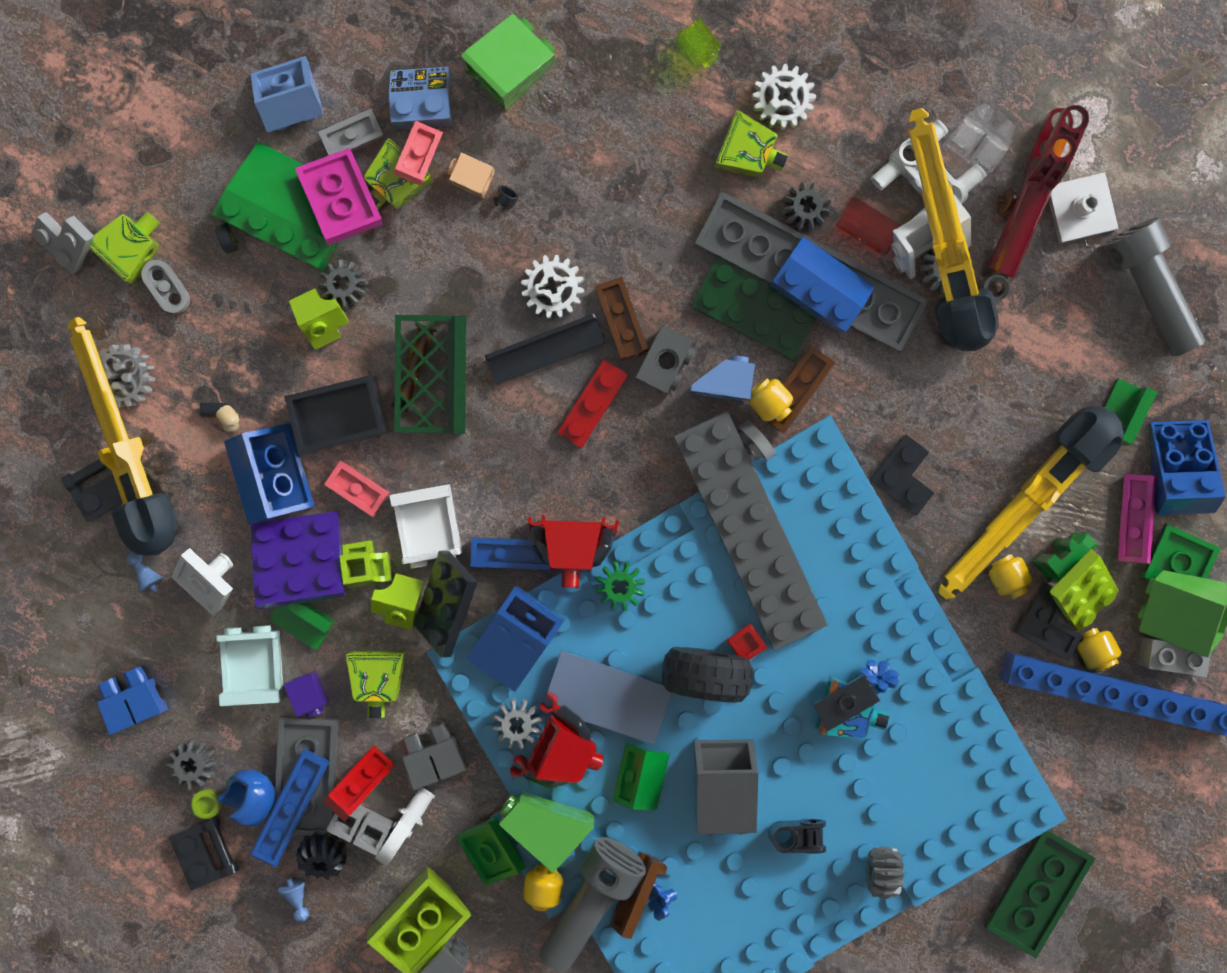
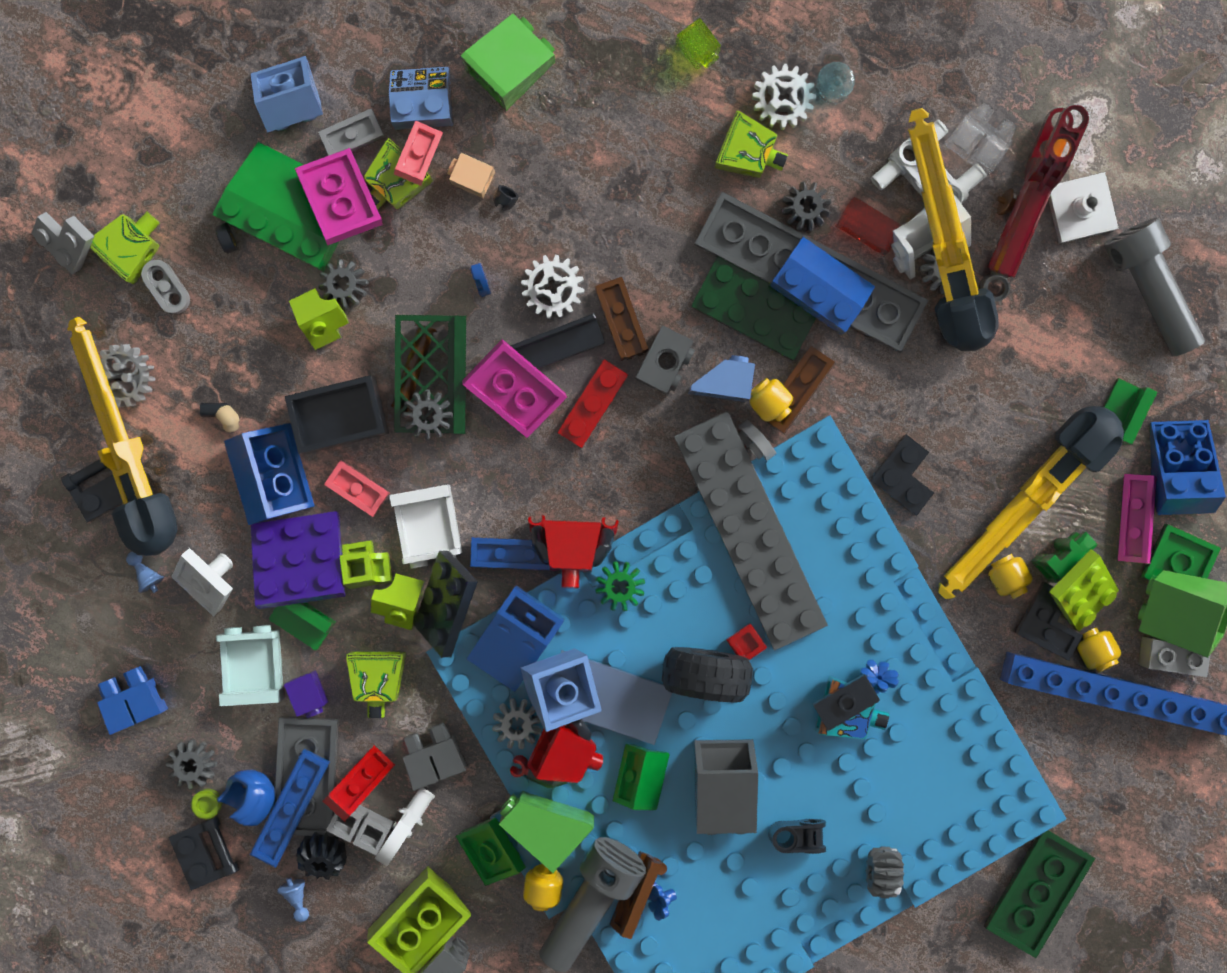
(437, 417): none -> dark grey gear
(480, 279): none -> blue tile
(514, 388): none -> dark pink plate
(561, 689): none -> medium blue slope
(841, 76): none -> clear light blue head

